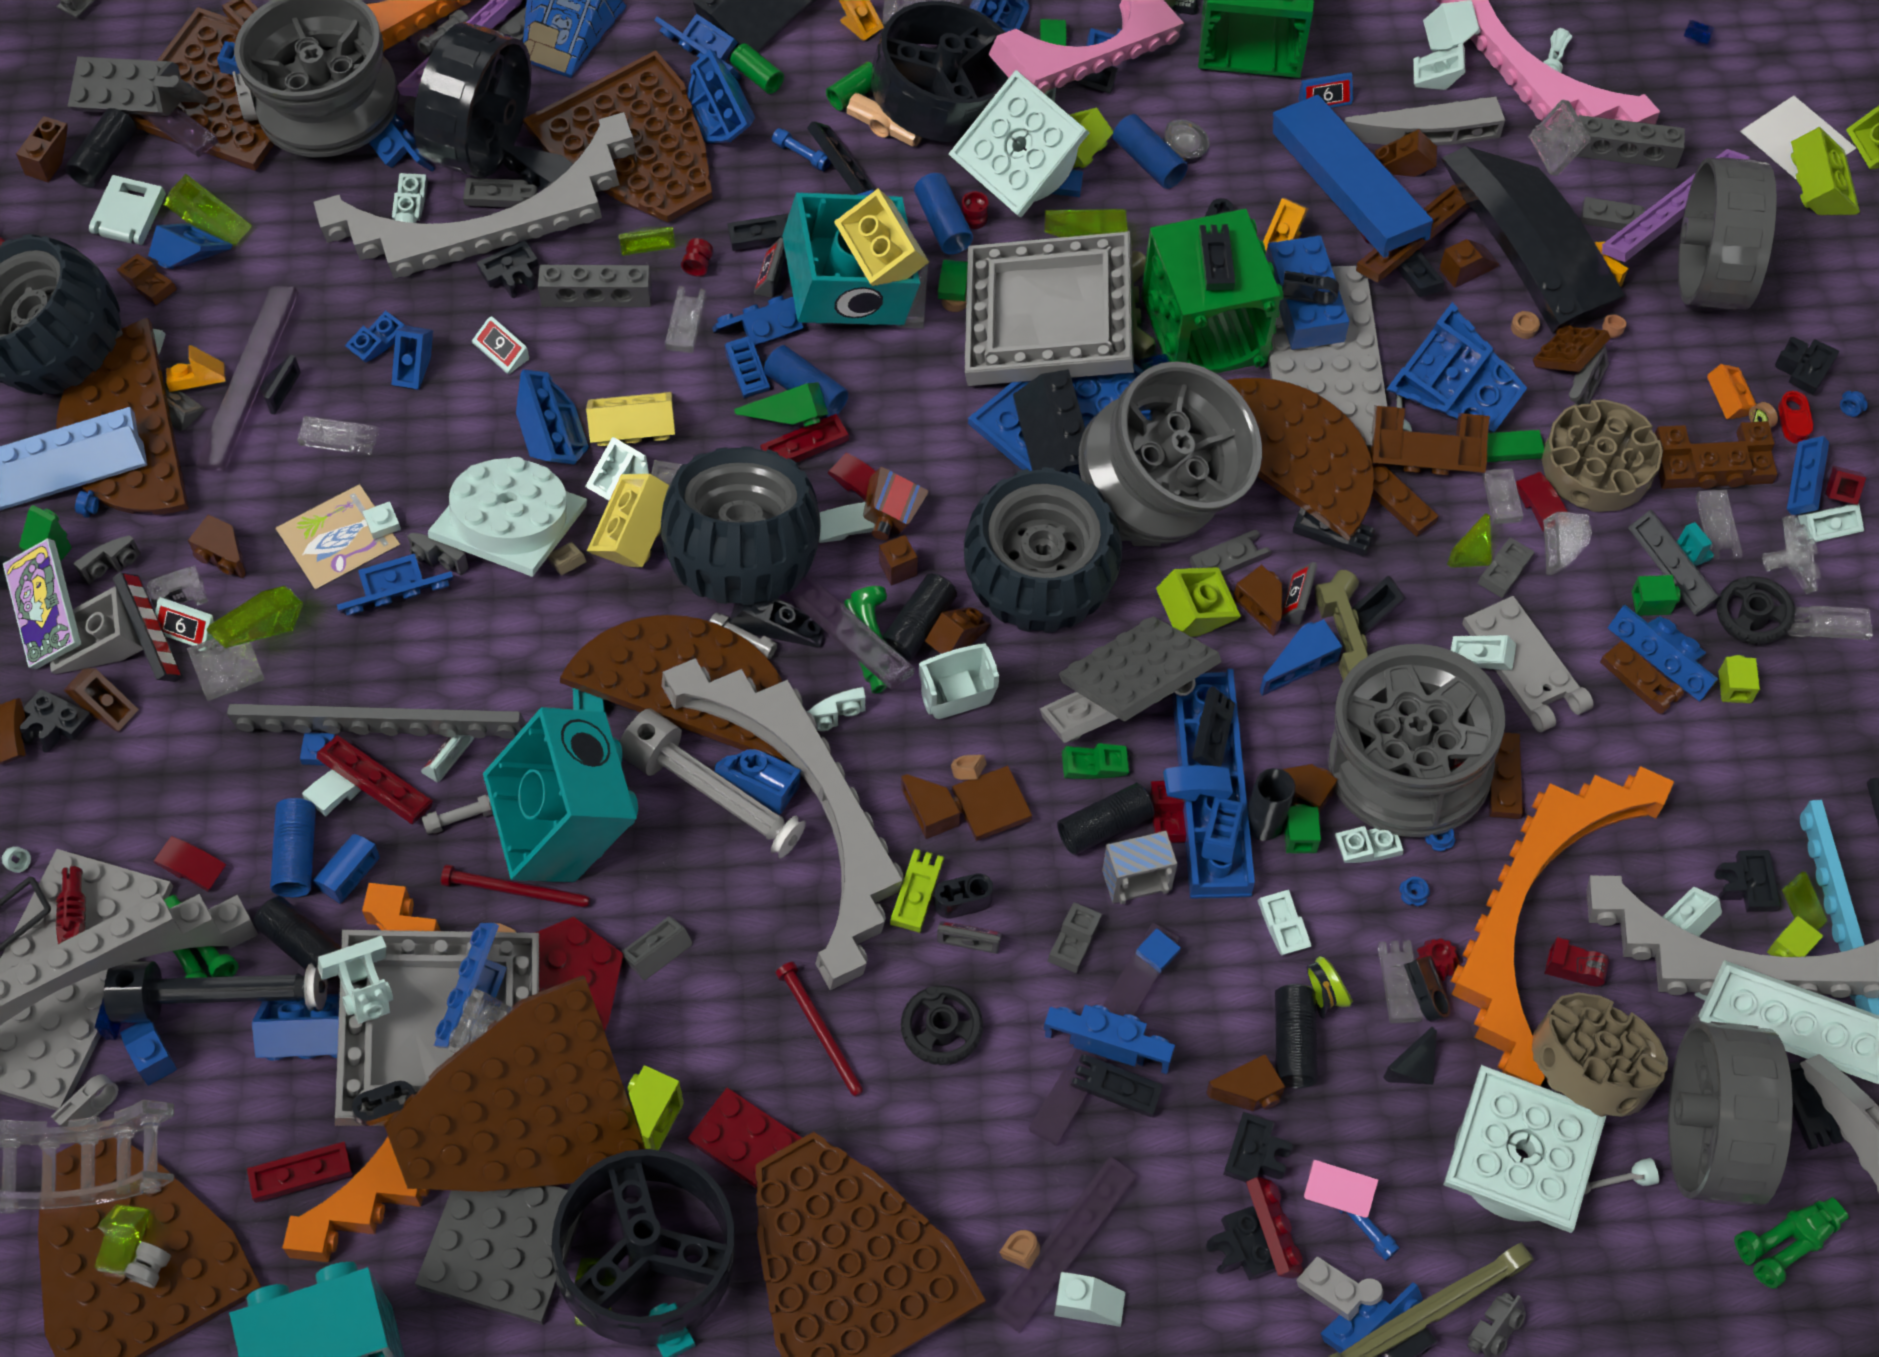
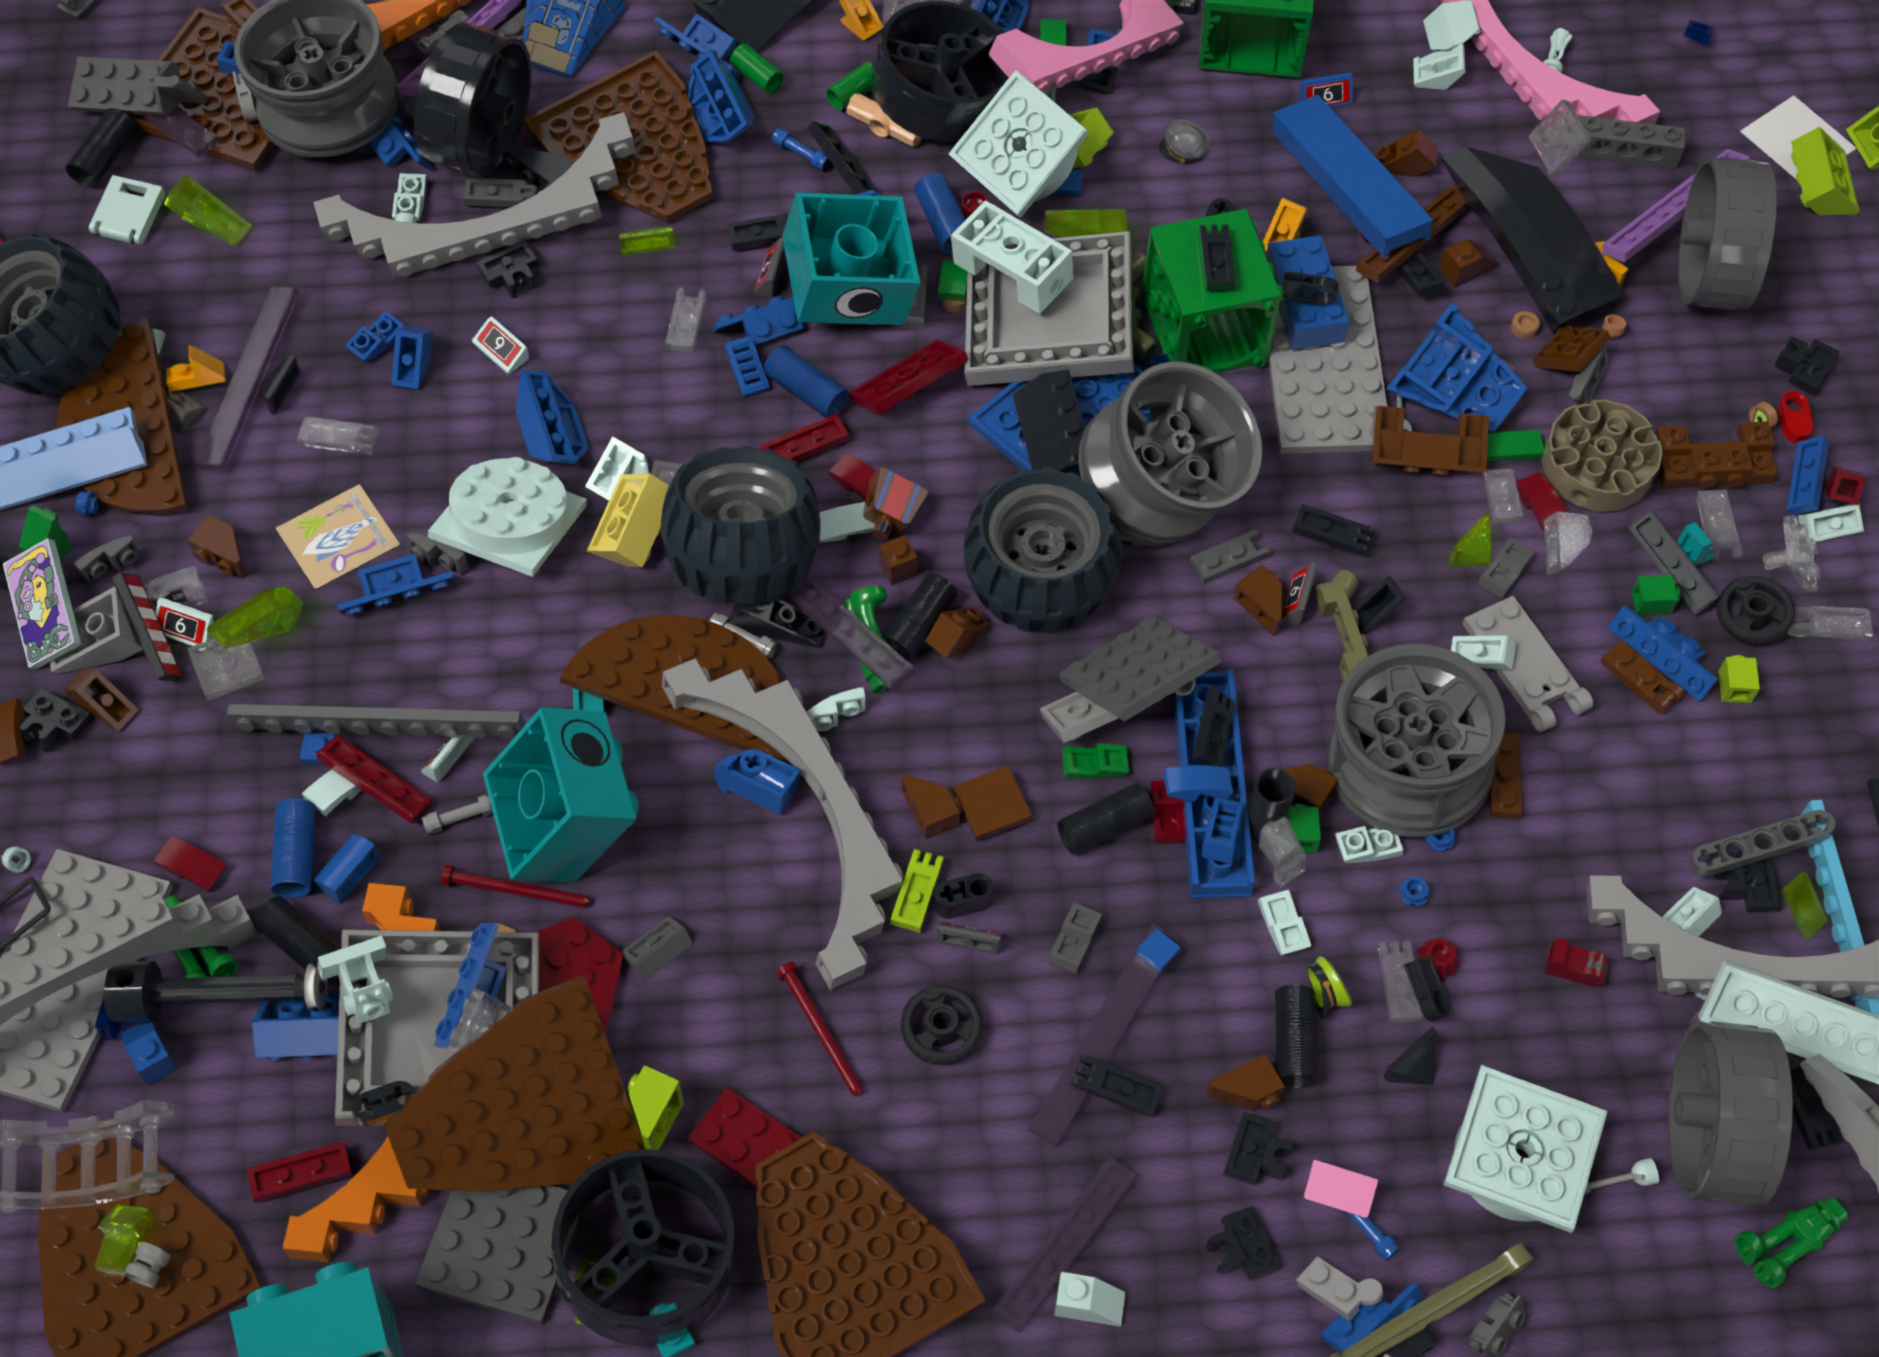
(43, 149): reddish brown slope -> none
(70, 905): dark red hinge -> none
(84, 1103): light grey piece -> none
(146, 280): reddish brown slope -> none
(184, 245): blue slope -> none
(381, 520): light aqua plate -> none
(566, 558): dark tan tile -> none
(595, 285): dark grey brick -> none
(631, 418): light yellow slope -> none
(653, 743): light grey piece -> none
(697, 257): dark red wheel -> none
(794, 406): green slope -> none
(881, 240): light yellow slope -> none
(908, 376): none -> dark red plate
(958, 680): light aqua piece -> none
(968, 766): medium nougat tile -> none
(1021, 1248): medium nougat tile -> none
(1037, 264): none -> light aqua plate
(1109, 1035): blue bracket -> none
(1139, 867): light grey container -> none
(1150, 151): blue piece -> none
(1197, 600): lime slope -> none
(1275, 1227): dark red plate -> none
(1283, 849): none -> clear slope
(1307, 652): blue slope -> none
(1311, 452): reddish brown plate -> none
(1401, 501): reddish brown plate -> none
(1441, 123): light grey slope -> none
(1489, 972): orange arch -> none
(1599, 1055): dark tan brick -> none
(1609, 213): dark grey hinge -> none
(1731, 391): orange slope -> none
(1772, 833): none -> dark grey beam
(1795, 940): lime brick -> none
(1853, 403): blue plate -> none

